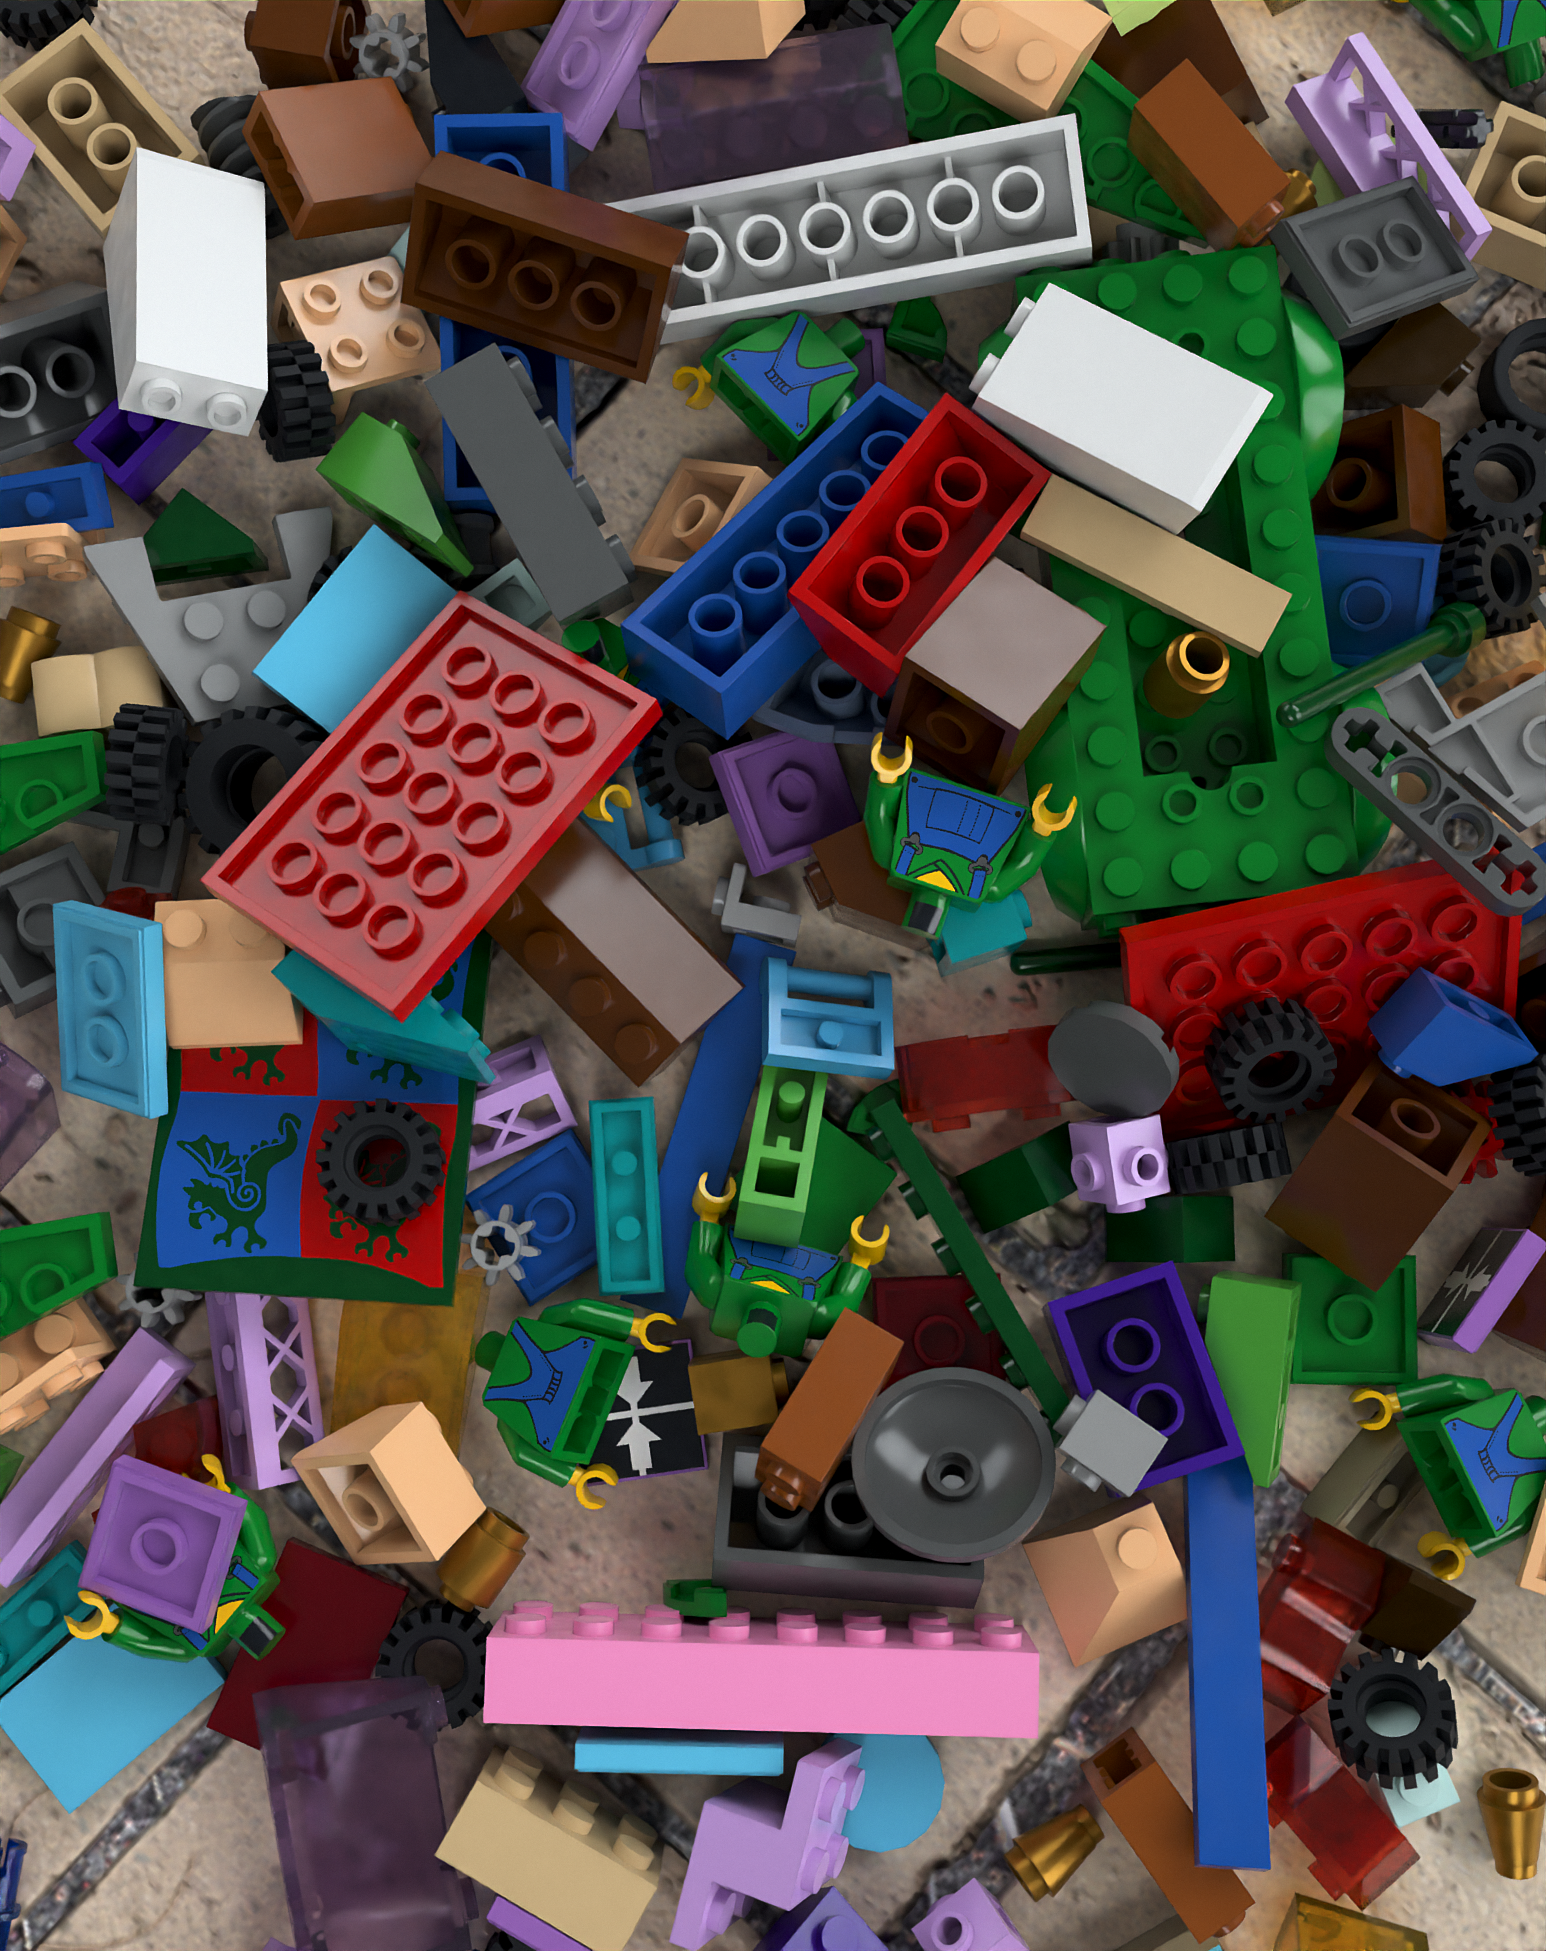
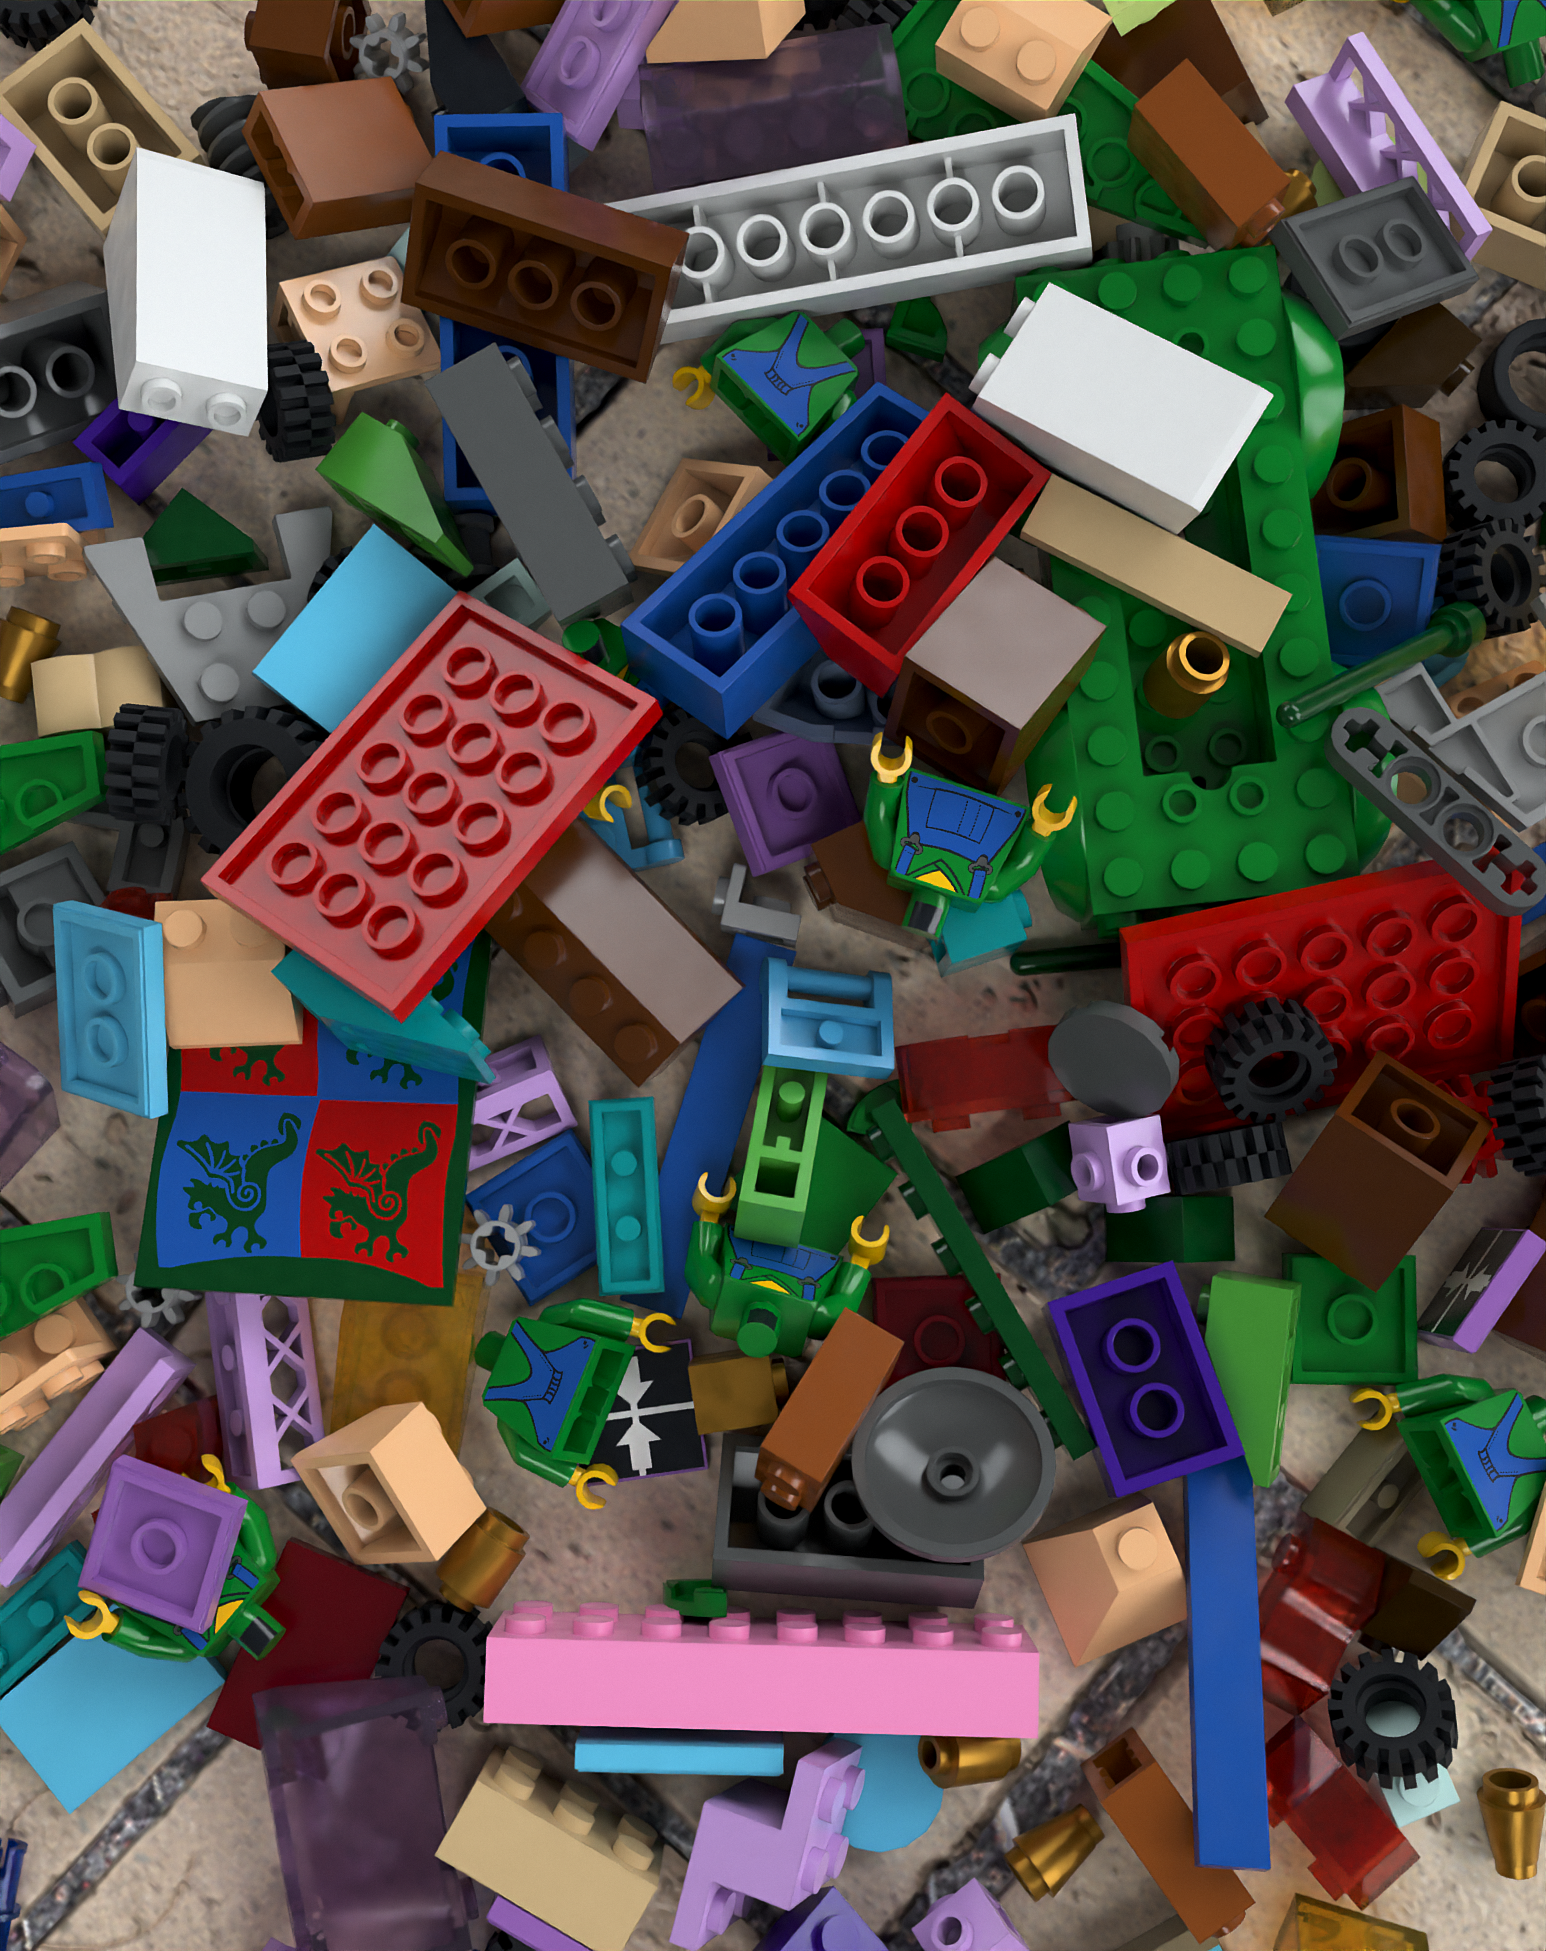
(351, 1137): black tyre -> none
(967, 1760): none -> pearl gold brick
(1106, 1444): light grey brick -> none
(1446, 1033): blue slope -> none
(1455, 127): black axle -> none

